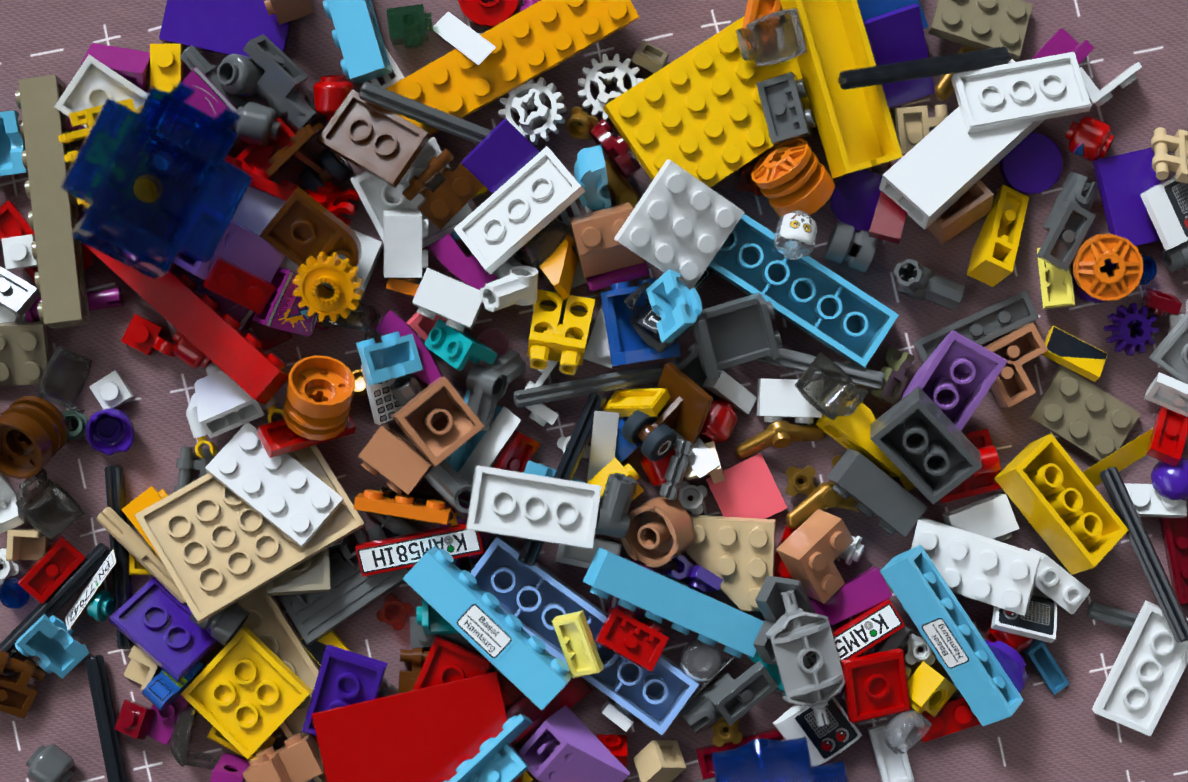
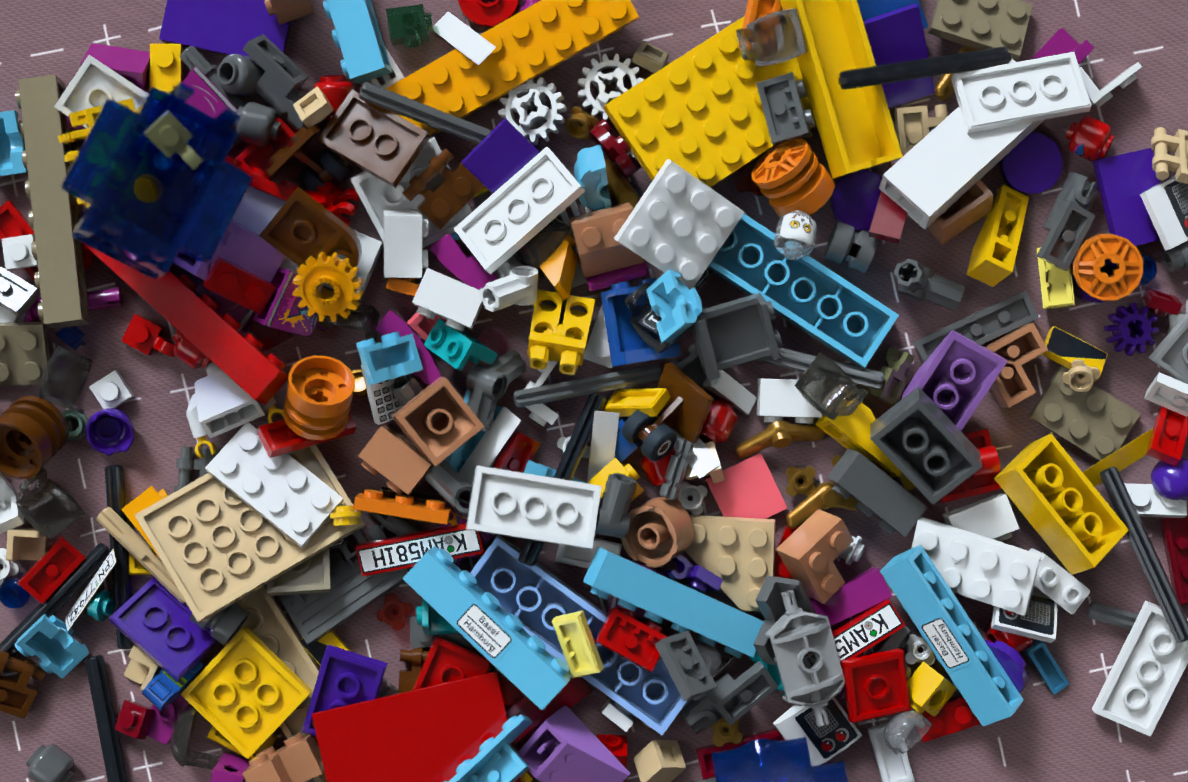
(72, 337): none -> clear blue plate
(171, 137): none -> olive plate
(313, 107): none -> tan plate
(345, 516): none -> yellow plate
(686, 666): none -> dark grey bracket
(1077, 383): none -> tan plate

